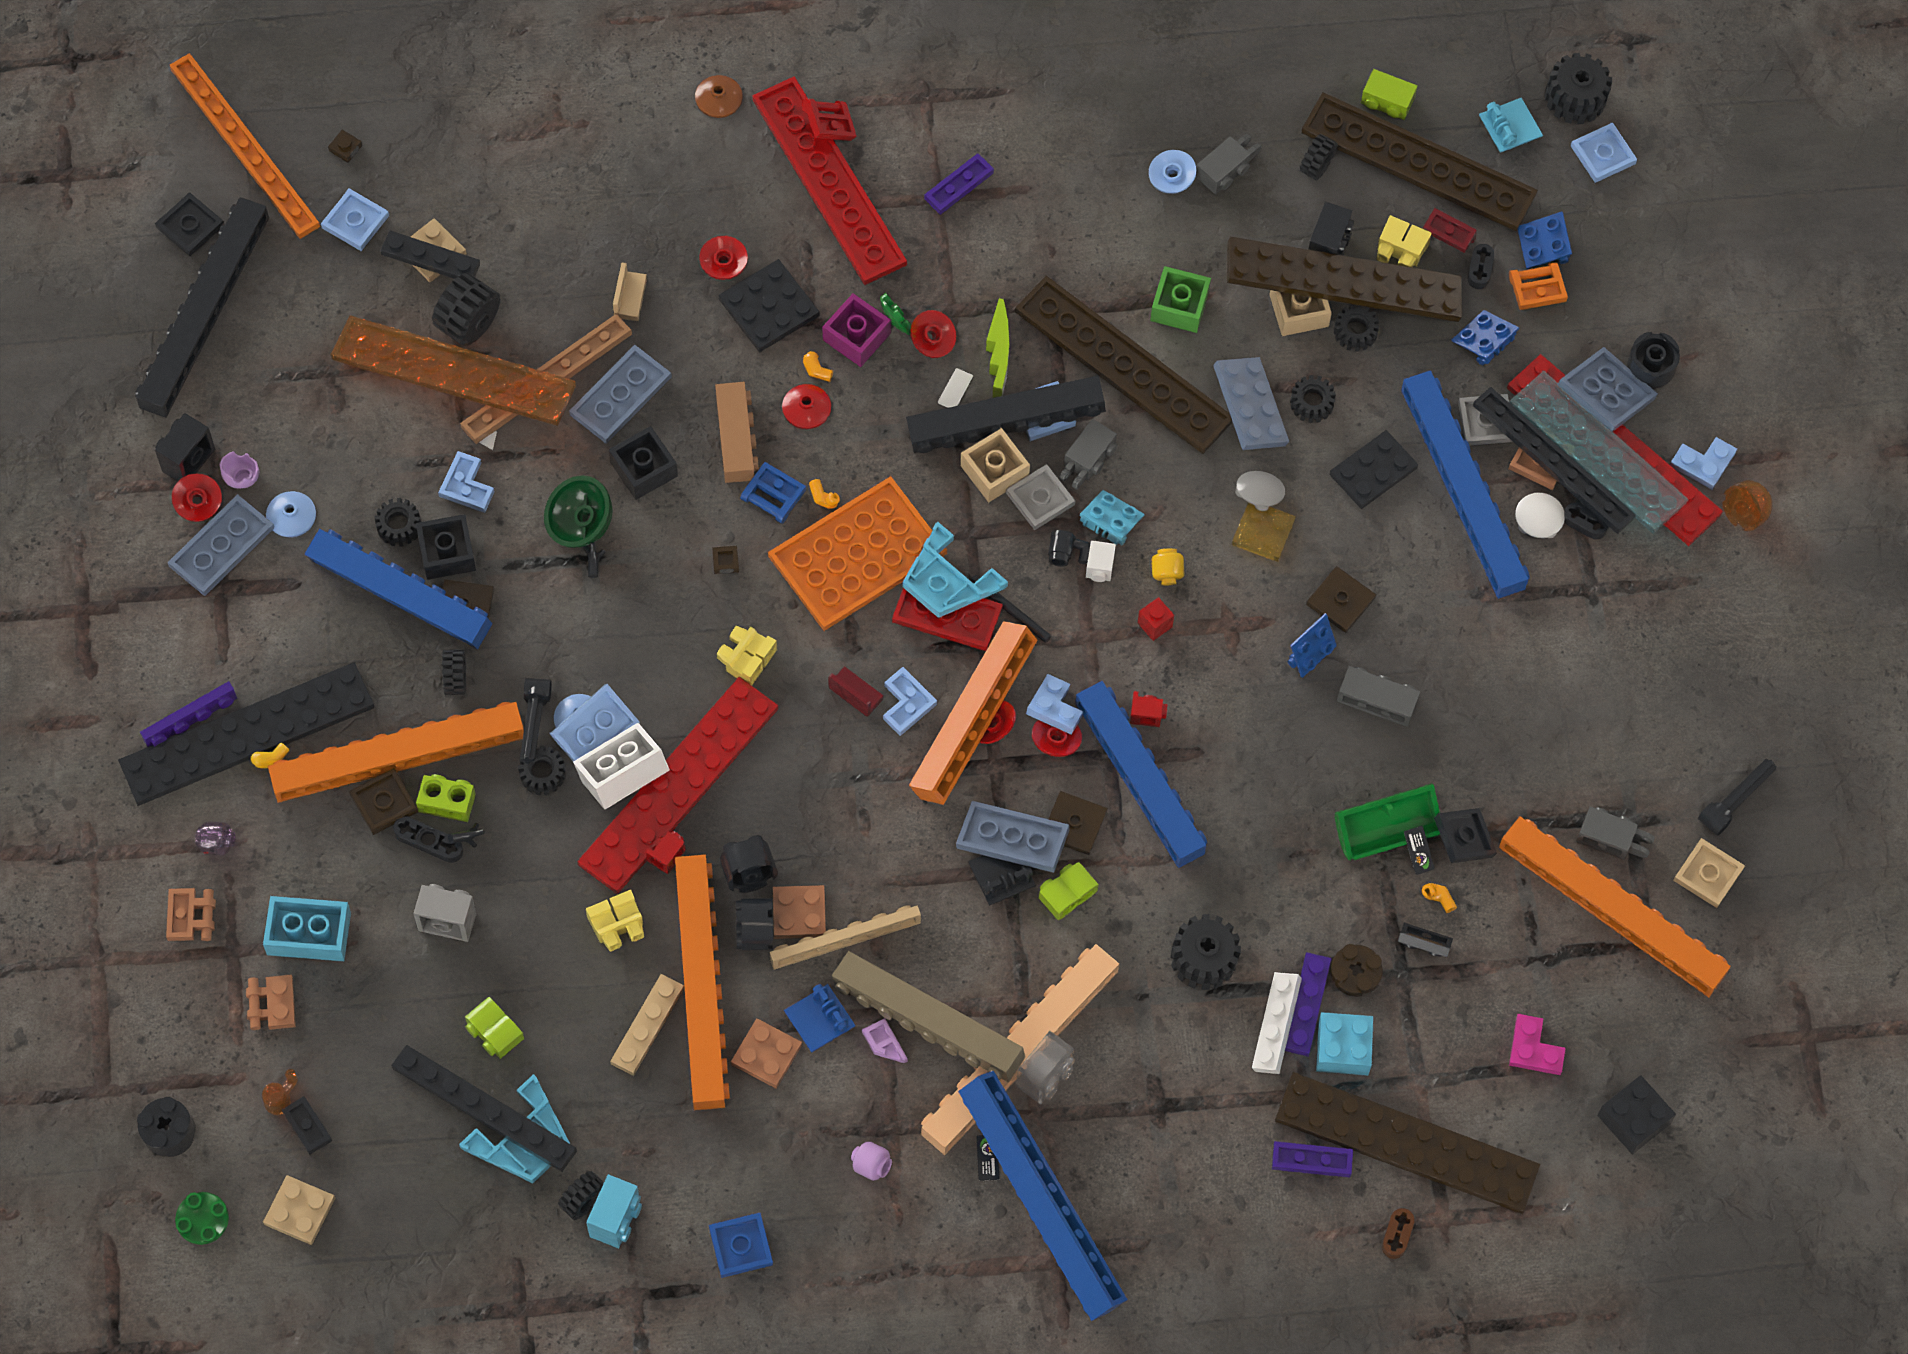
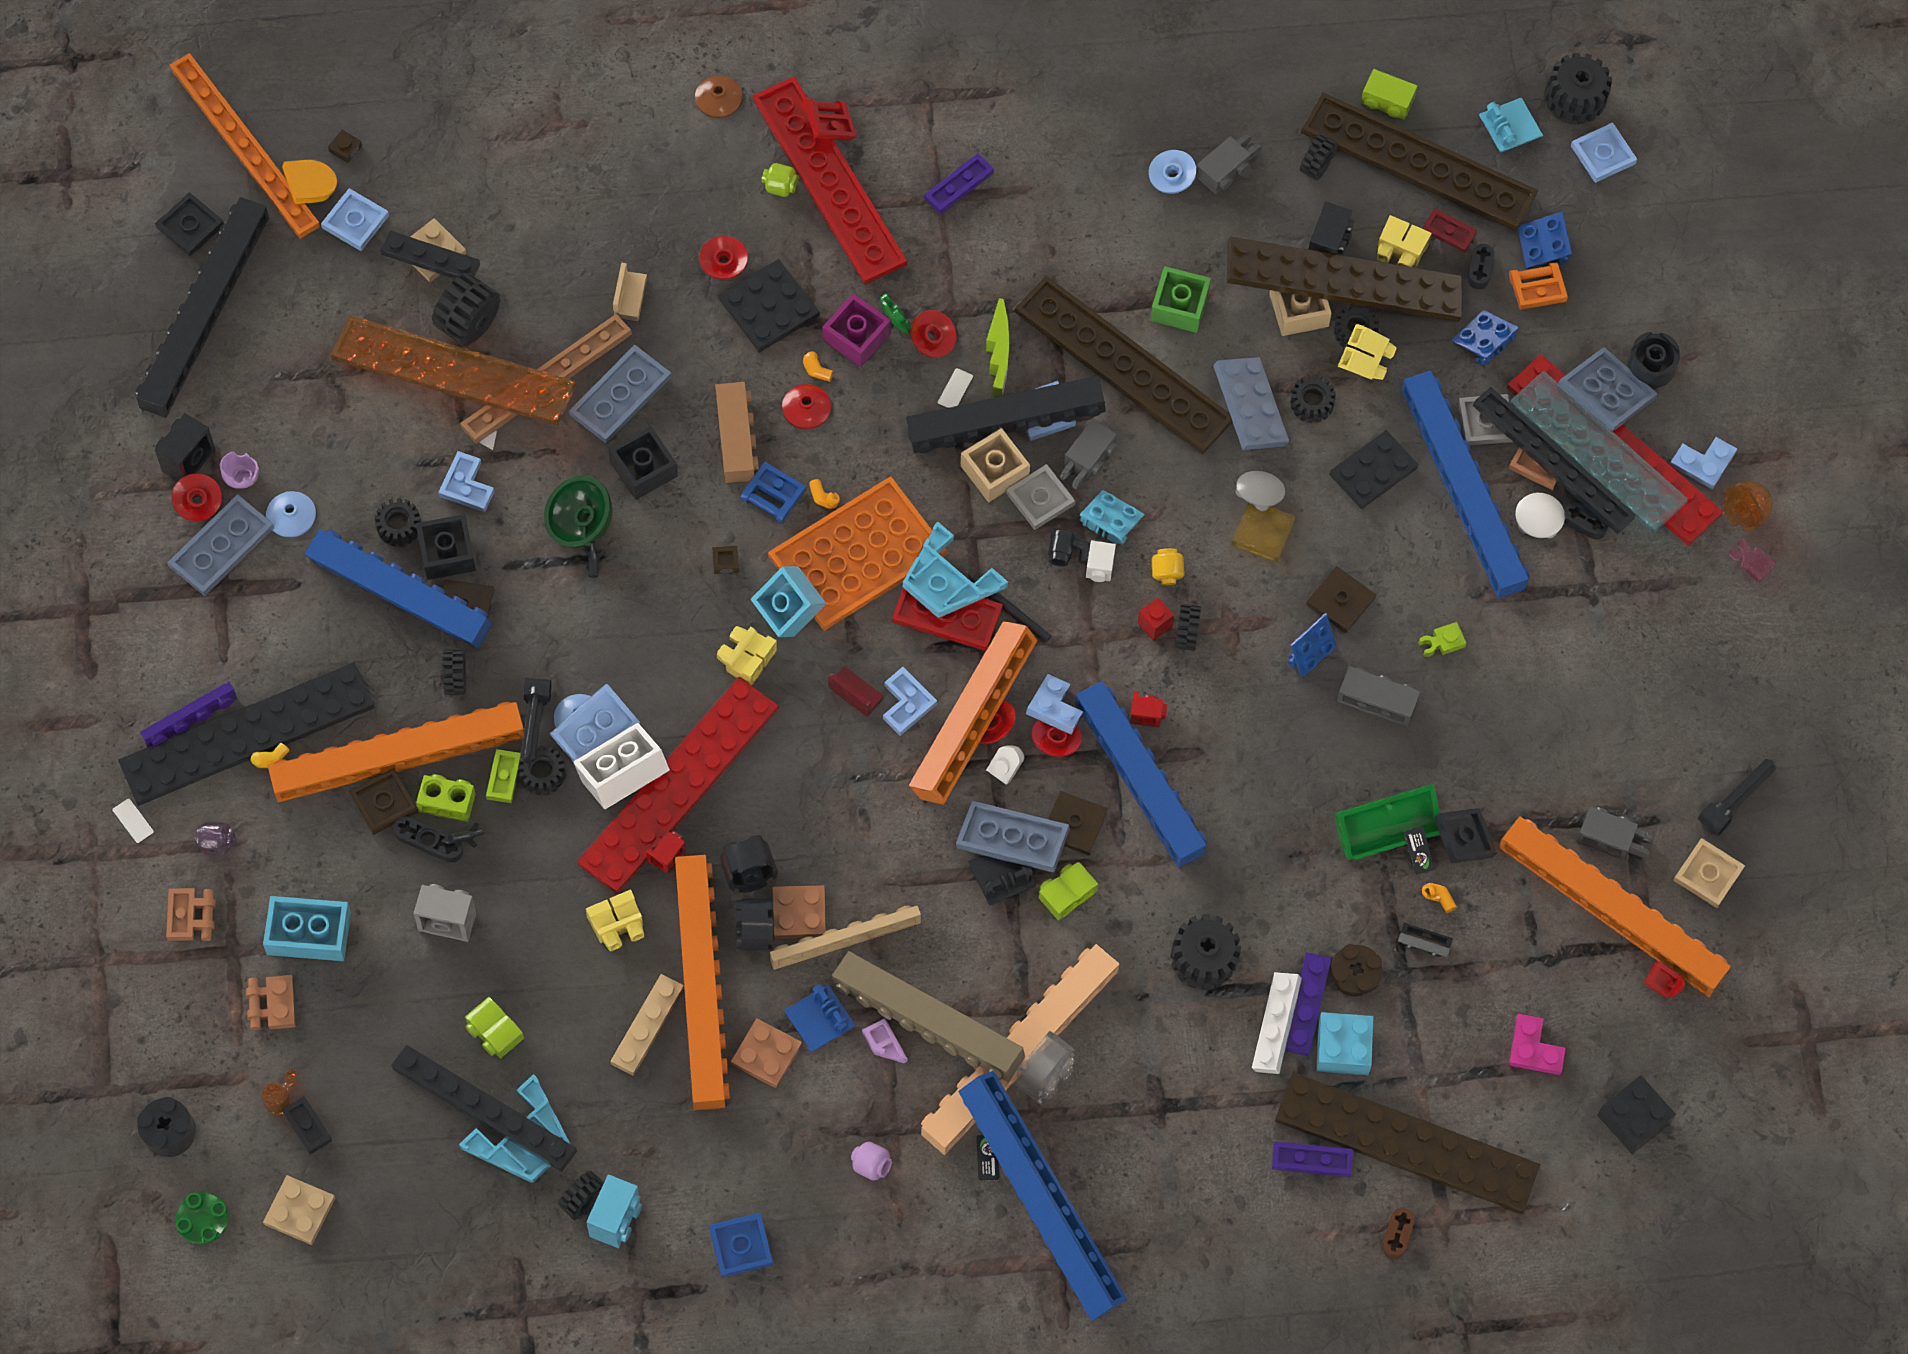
(133, 820): none -> white sticker
(309, 180): none -> light orange tile
(503, 776): none -> lime plate
(780, 180): none -> lime head
(788, 601): none -> medium azure brick
(1006, 763): none -> white plate
(1188, 627): none -> black tyre
(1366, 364): none -> light yellow hips
(1446, 638): none -> lime plate
(1664, 981): none -> red plate
(1754, 563): none -> clear pink plate

